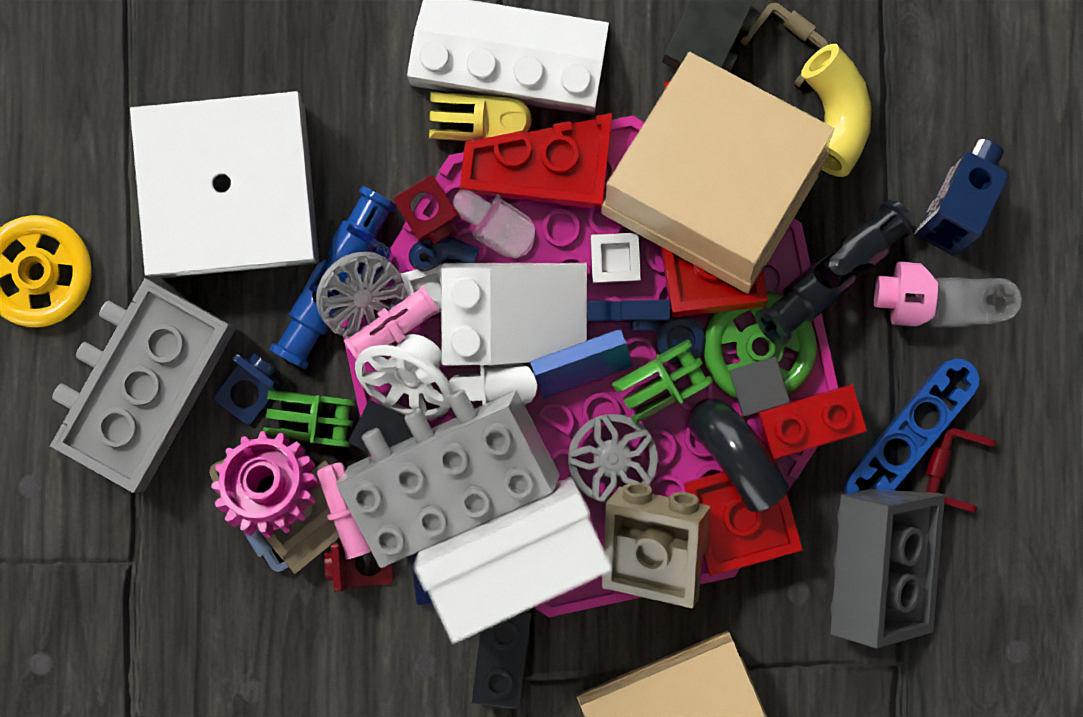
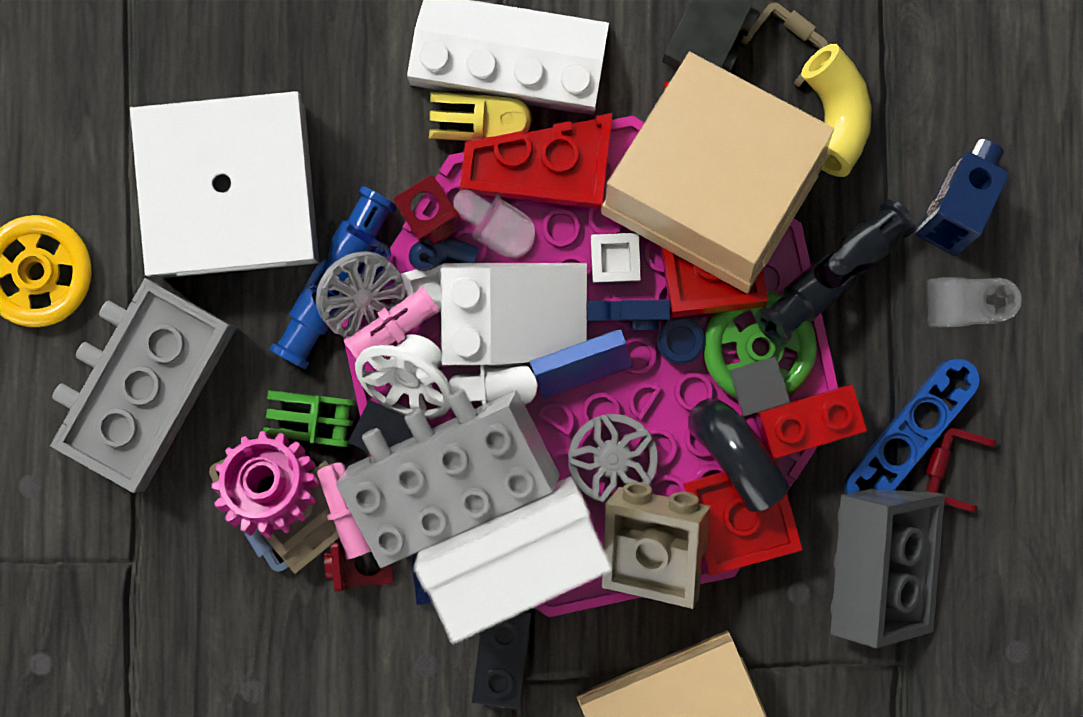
(255, 370): dark blue bracket -> none
(664, 381): bright green arm -> none
(906, 309): bright pink piece -> none

